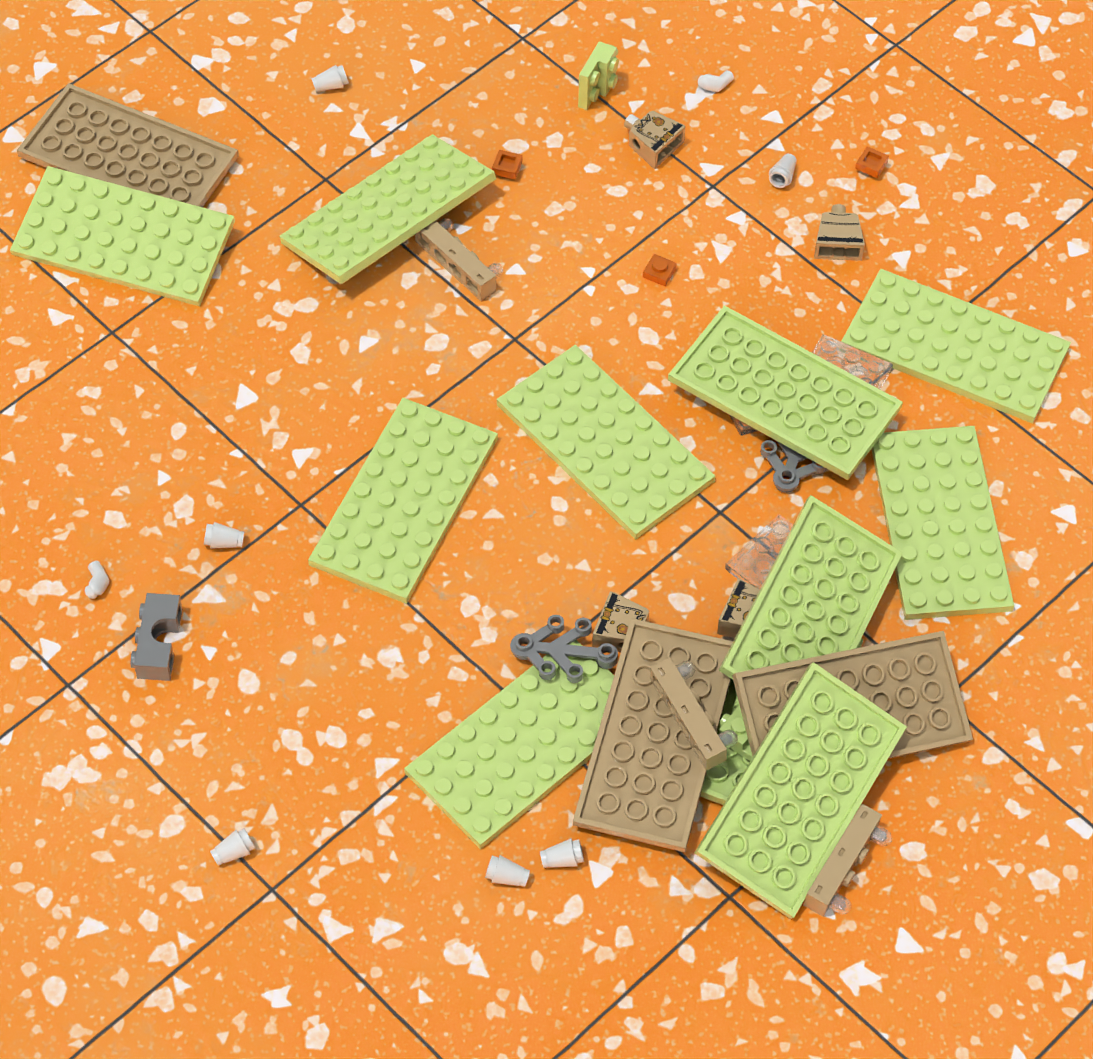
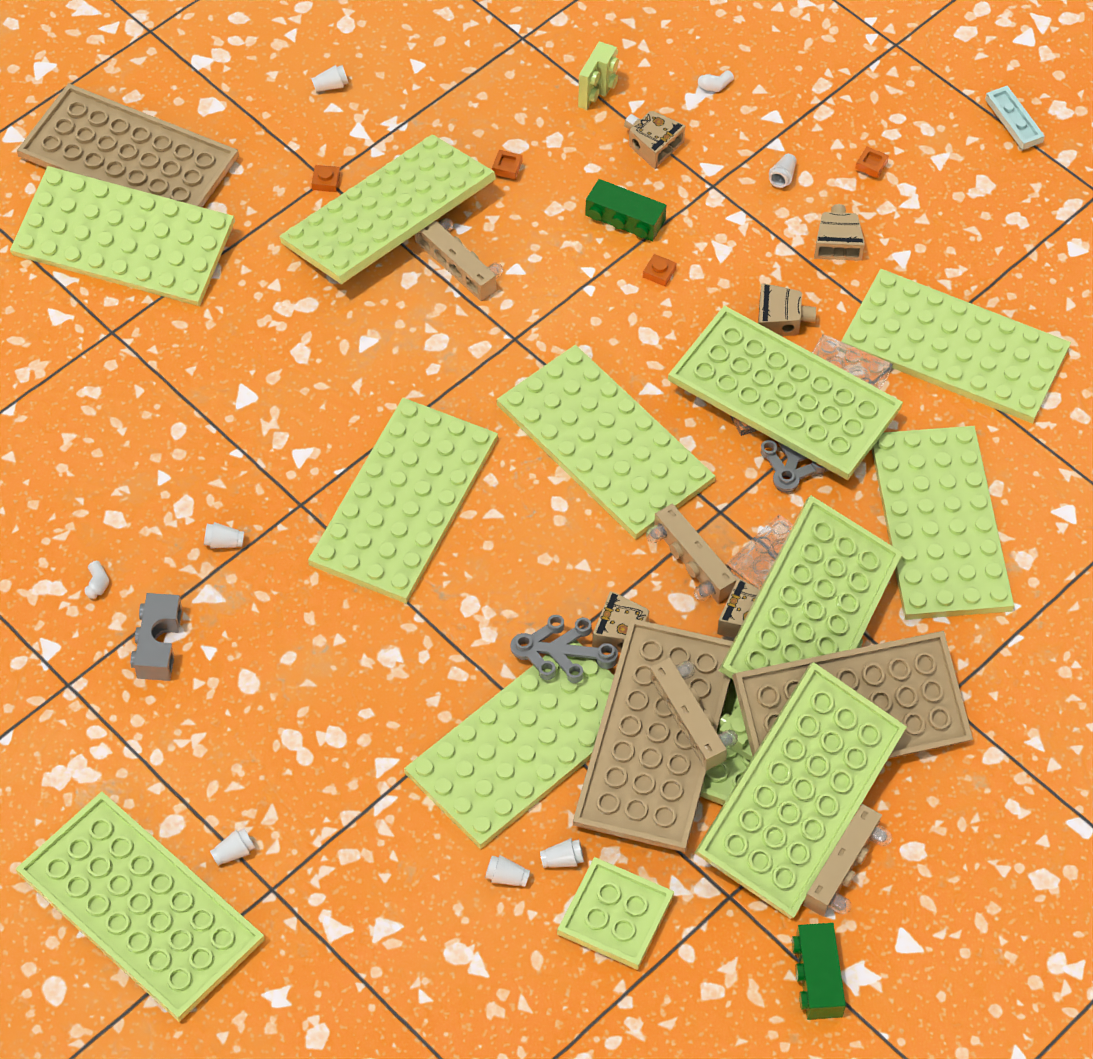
(140, 905): none -> yellowish green plate
(325, 178): none -> orange plate
(615, 913): none -> yellowish green plate
(625, 210): none -> green brick
(694, 552): none -> tan piece
(782, 310): none -> tan torso
(819, 971): none -> green brick
(1014, 117): none -> light aqua plate

